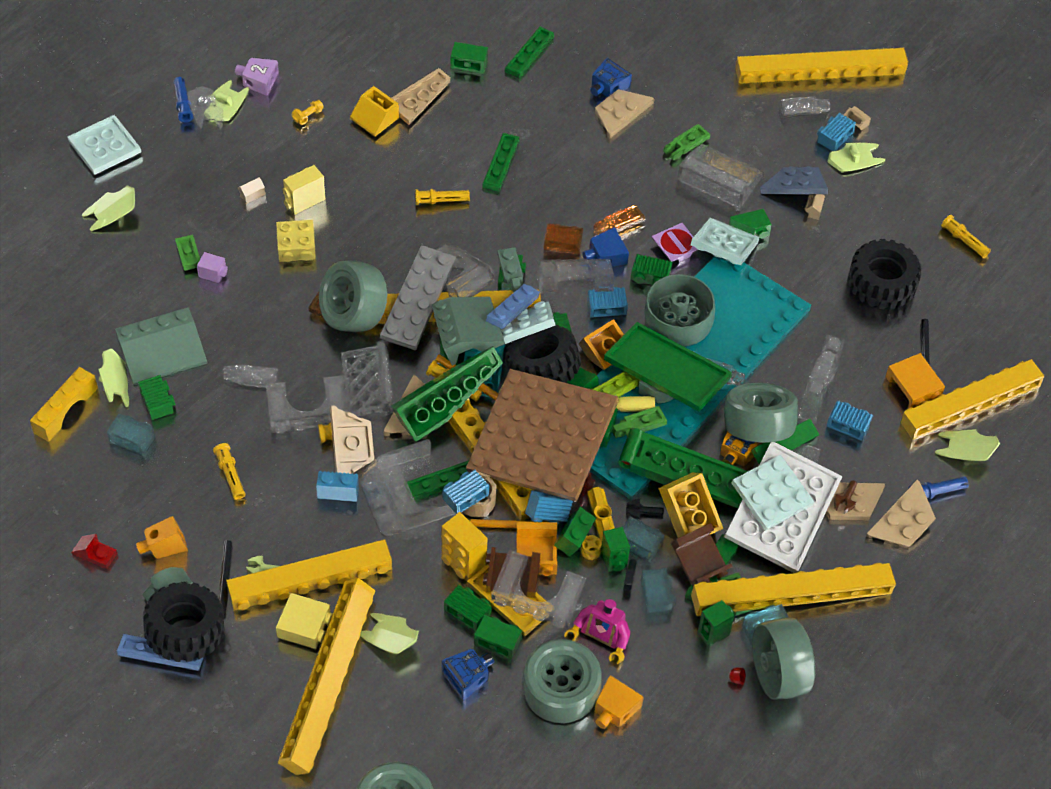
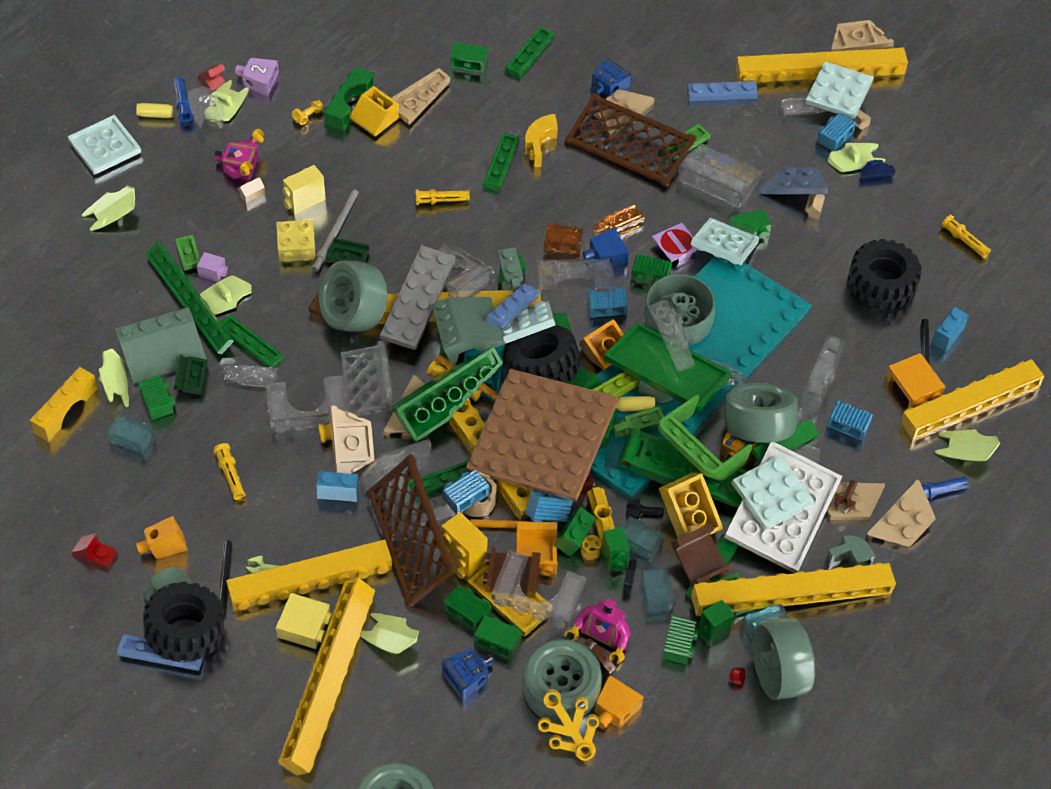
(155, 110): none -> light yellow piece
(189, 297): none -> green plate
(190, 374): none -> dark green plate
(212, 77): none -> slope
(226, 294): none -> yellowish green shield
(240, 157): none -> dark pink torso
(251, 342): none -> green tile
(322, 254): none -> light grey bar
(347, 251): none -> dark green plate
(356, 84): none -> green arch
(430, 525): none -> reddish brown door
(537, 133): none -> yellow arch
(570, 728): none -> yellow plant
(601, 657): none -> reddish brown tile
(618, 111): none -> reddish brown door
(673, 334): none -> clear bracket
(677, 434): none -> bright green windscreen
(679, 640): none -> green brick
(722, 91): none -> medium blue plate
(839, 90): none -> light aqua plate
(852, 549): none -> sand green brick
(859, 36): none -> tan wing
(876, 168): none -> clear blue plate
(950, 329): none -> dark azure brick

